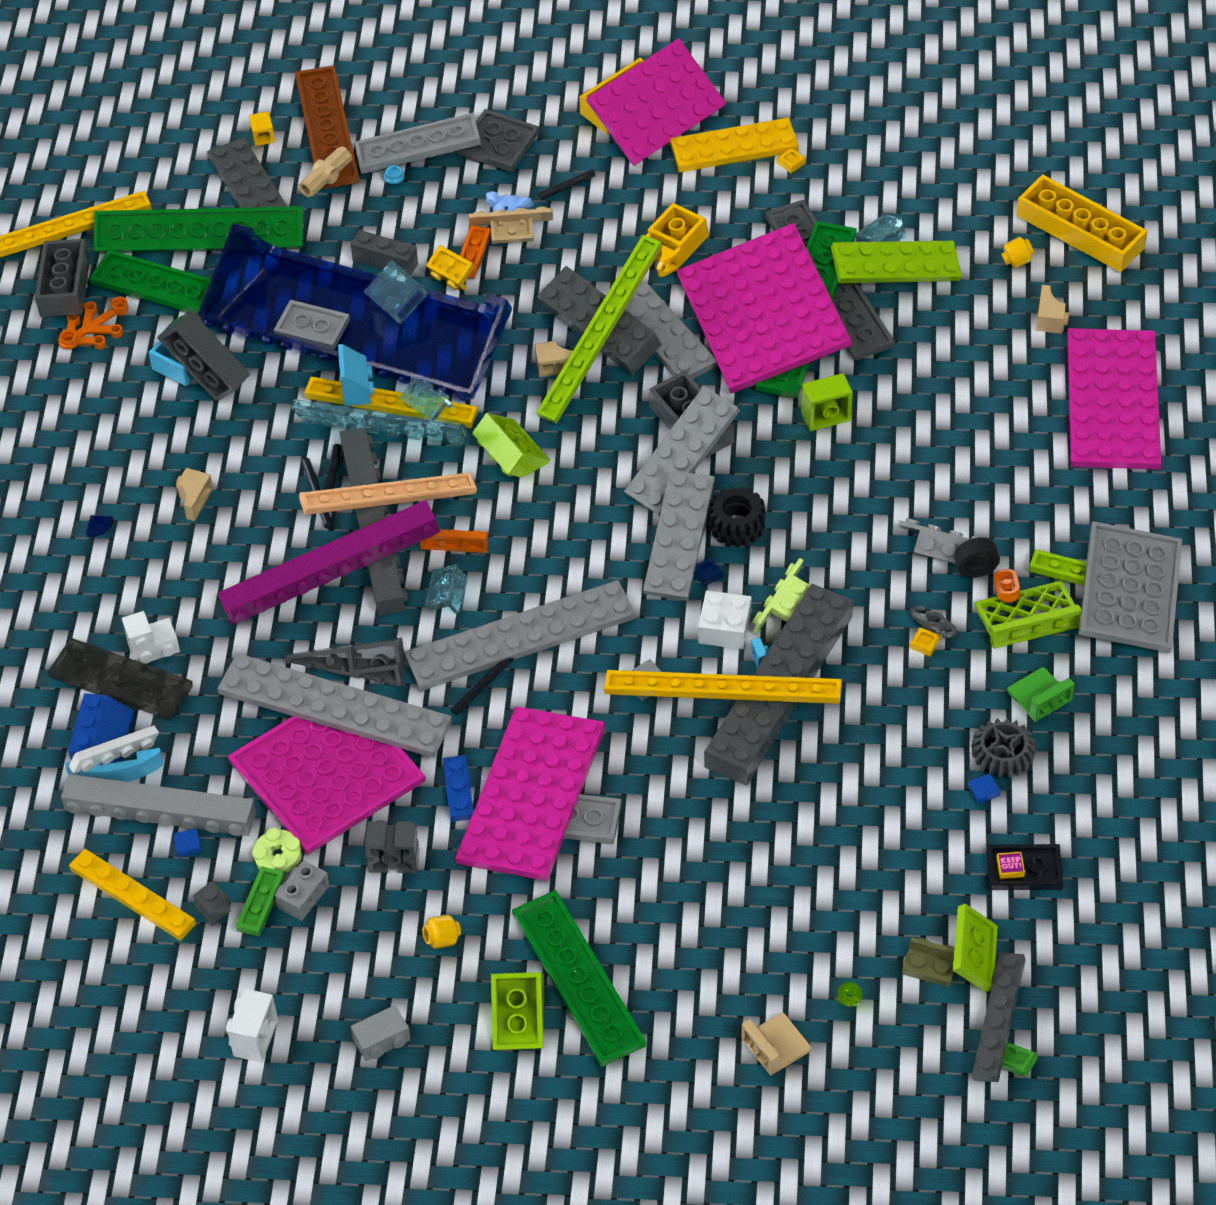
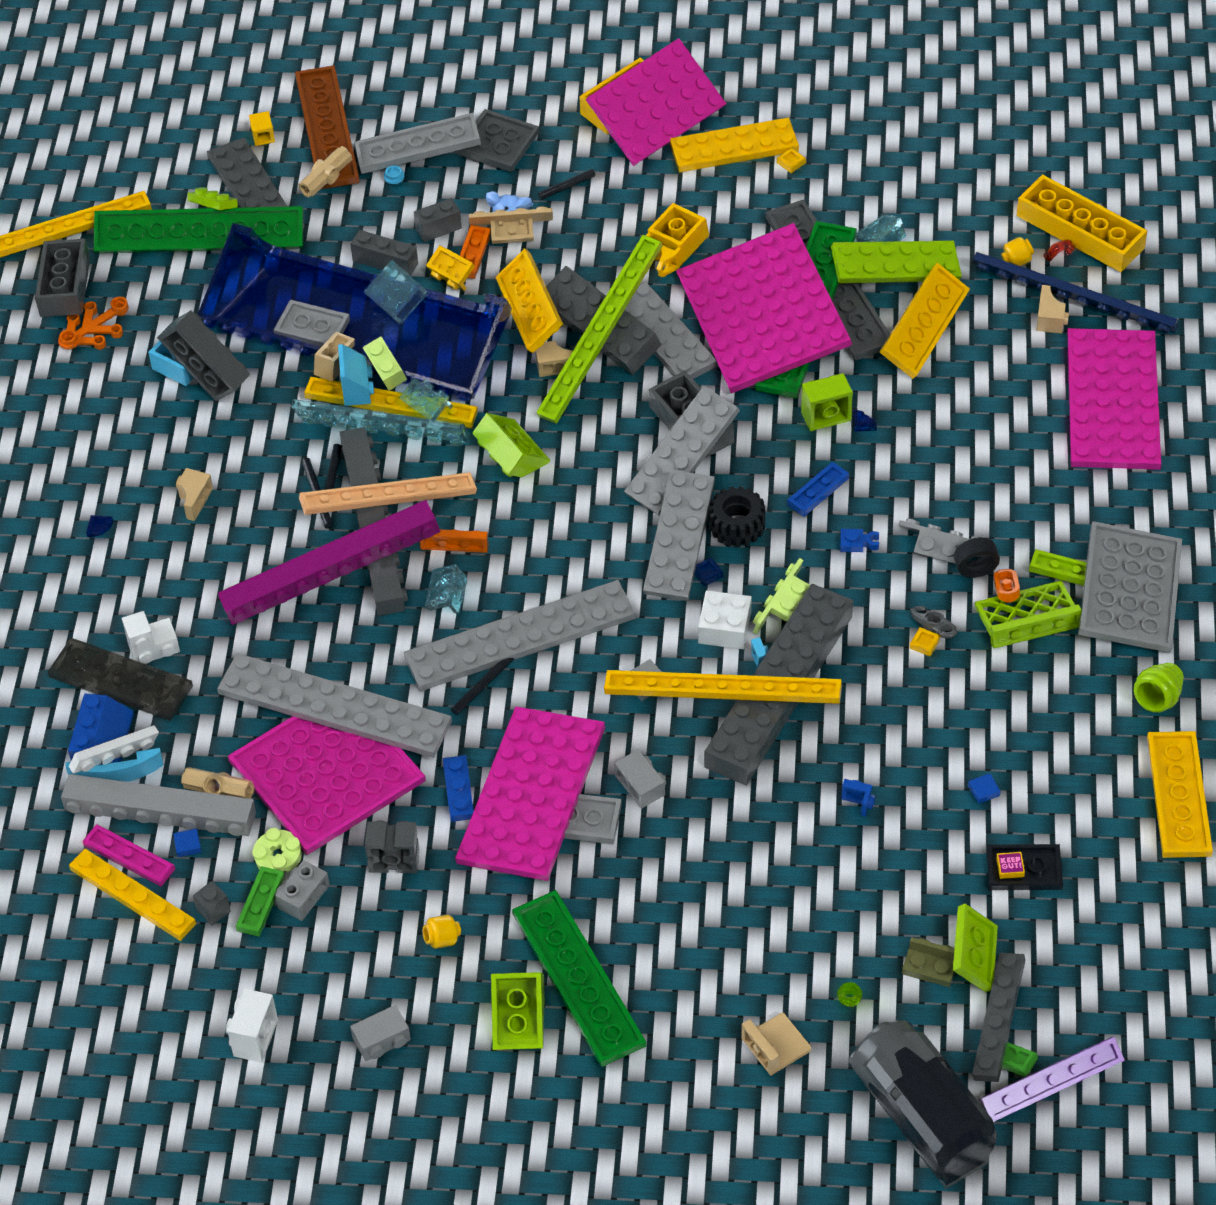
(128, 855): none -> dark pink tile
(150, 281): green plate -> none
(206, 782): none -> tan piece
(212, 199): none -> lime plate
(327, 357): none -> tan arch
(370, 660): dark grey wedge -> none
(384, 363): none -> yellowish green brick
(437, 220): none -> dark grey brick
(530, 300): none -> yellow plate
(640, 778): none -> light grey brick
(818, 489): none -> blue plate
(854, 540): none -> blue plate
(859, 793): none -> blue bracket
(863, 422): none -> clear blue tile
(924, 320): none -> yellow plate
(925, 1100): none -> black piece
(1006, 741): dark grey gear -> none
(1041, 693): bright green bracket -> none
(1052, 1079): none -> plate
(1055, 248): none -> clear red arm
(1082, 295): none -> dark blue plate
(1159, 687): none -> lime piece
(1179, 794): none -> yellow plate

